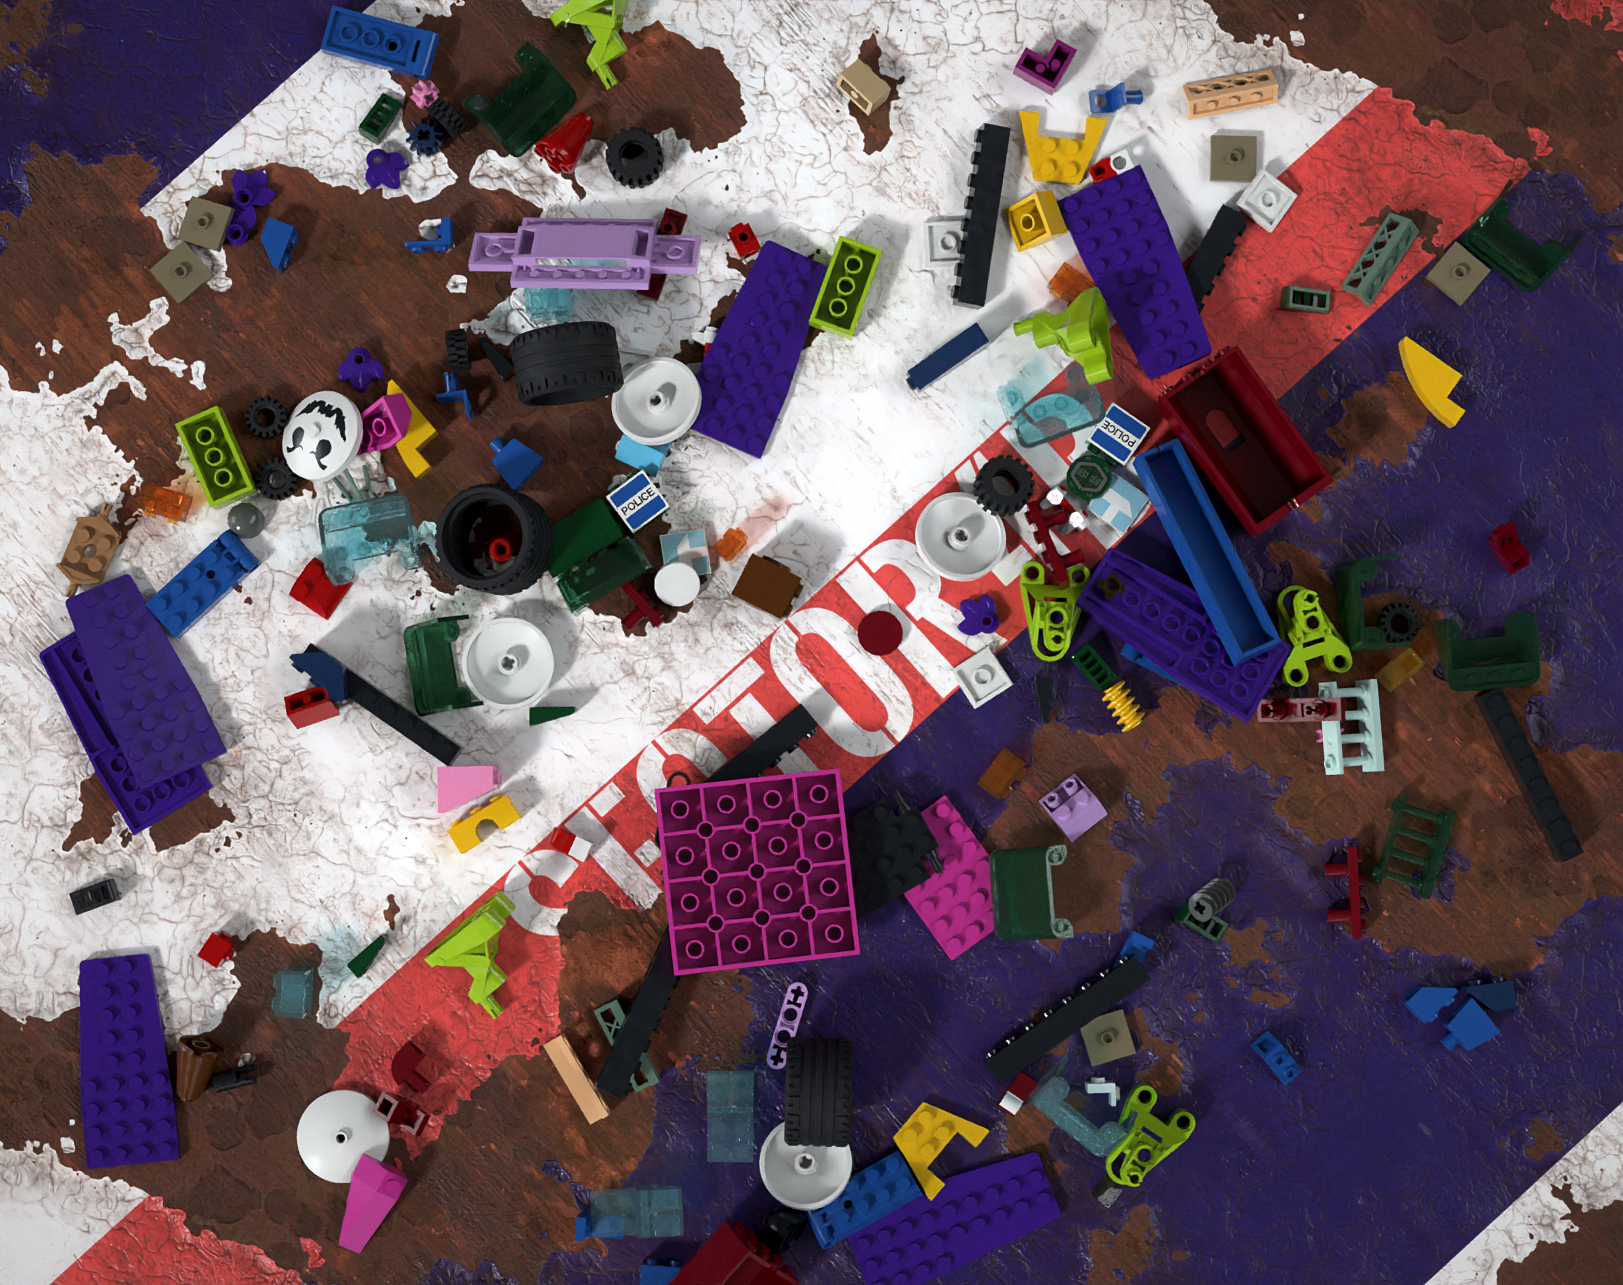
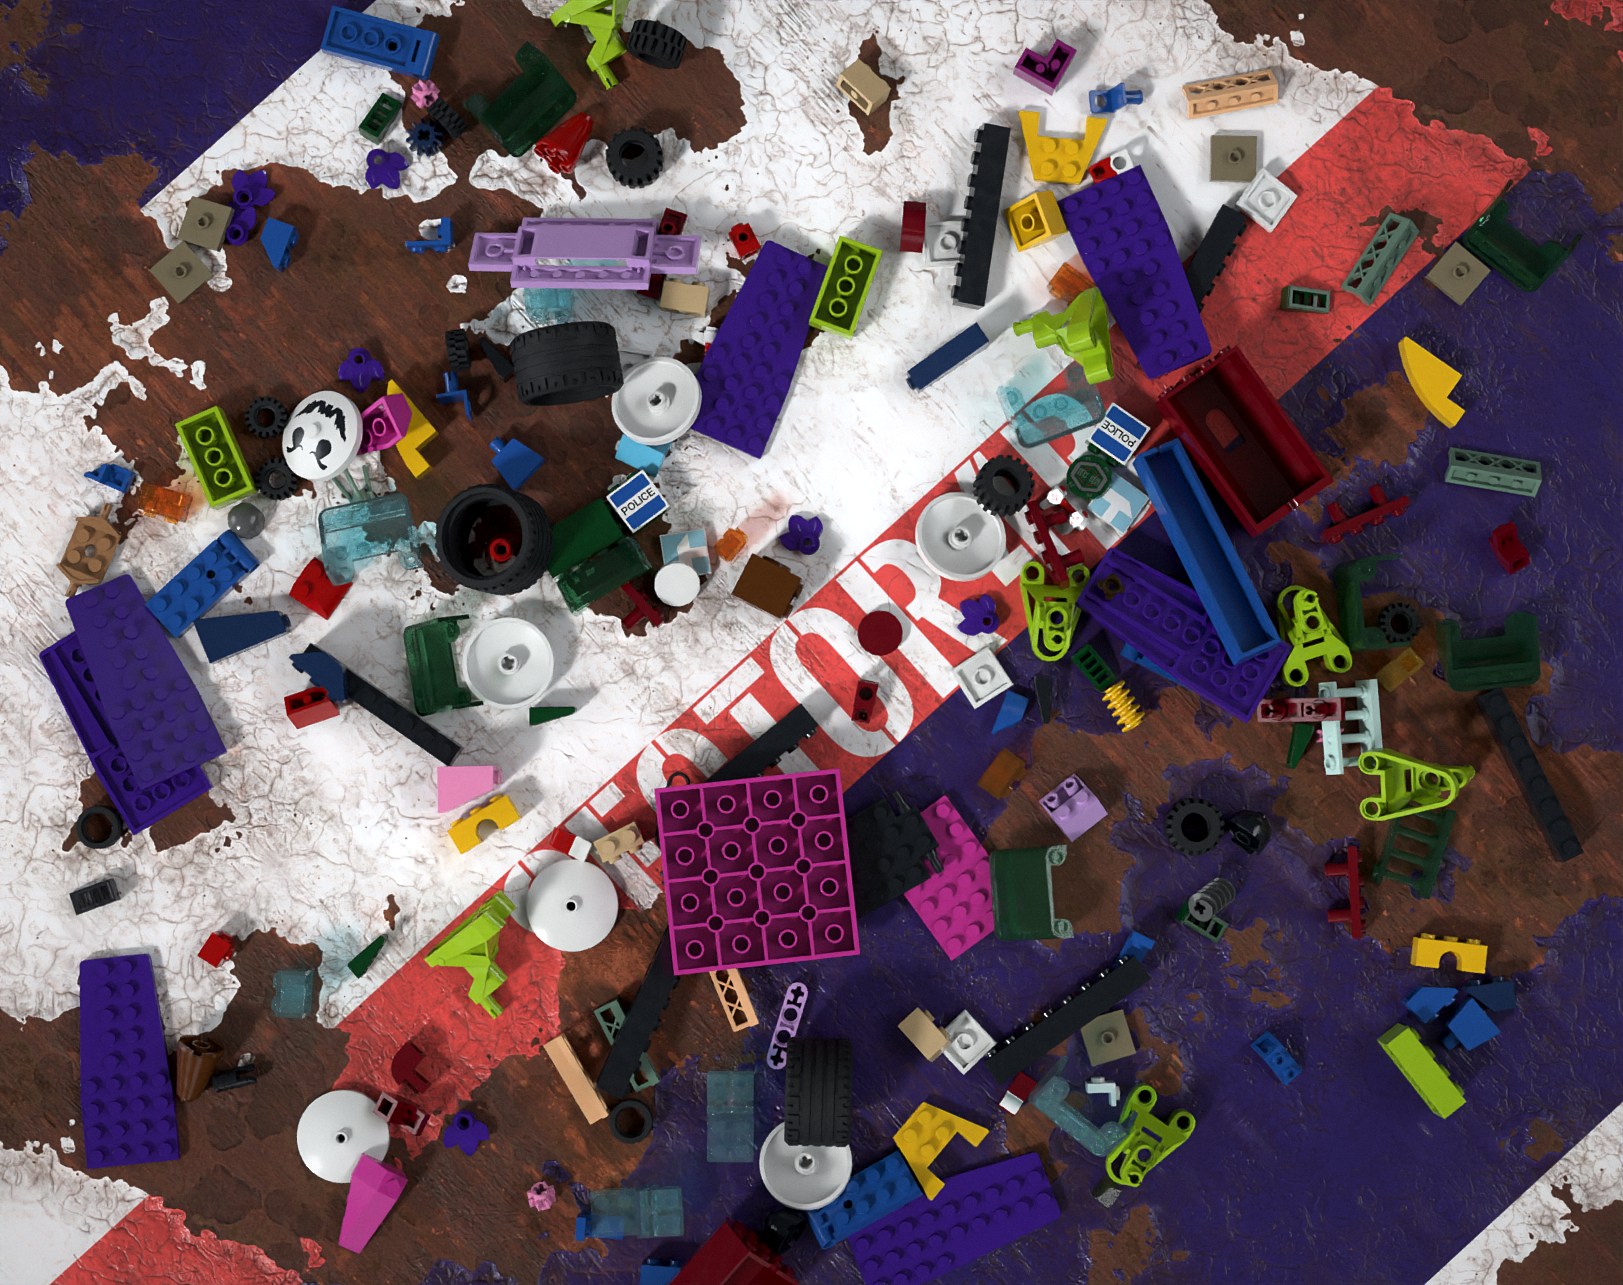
(85, 816): none -> black tyre
(113, 476): none -> blue slope
(236, 634): none -> dark blue slope
(465, 1136): none -> dark purple plate
(541, 1196): none -> bright pink gear
(593, 899): none -> white dish
(624, 839): none -> tan brick
(628, 1138): none -> black tyre
(656, 44): none -> black tyre
(685, 298): none -> tan brick
(743, 997): none -> light nougat fence
(799, 532): none -> dark purple plate
(864, 700): none -> dark red leg
(913, 226): none -> dark red brick
(925, 1034): none -> tan brick
(968, 1042): none -> white tile
(1010, 712): none -> blue slope
(1213, 831): none -> black tyre
(1249, 830): none -> black cylinder
(1299, 739): none -> dark green slope
(1356, 525): none -> dark red plate
(1393, 795): none -> lime connector
(1421, 1070): none -> lime brick
(1469, 955): none -> yellow arch
(1493, 475): none -> sand green fence

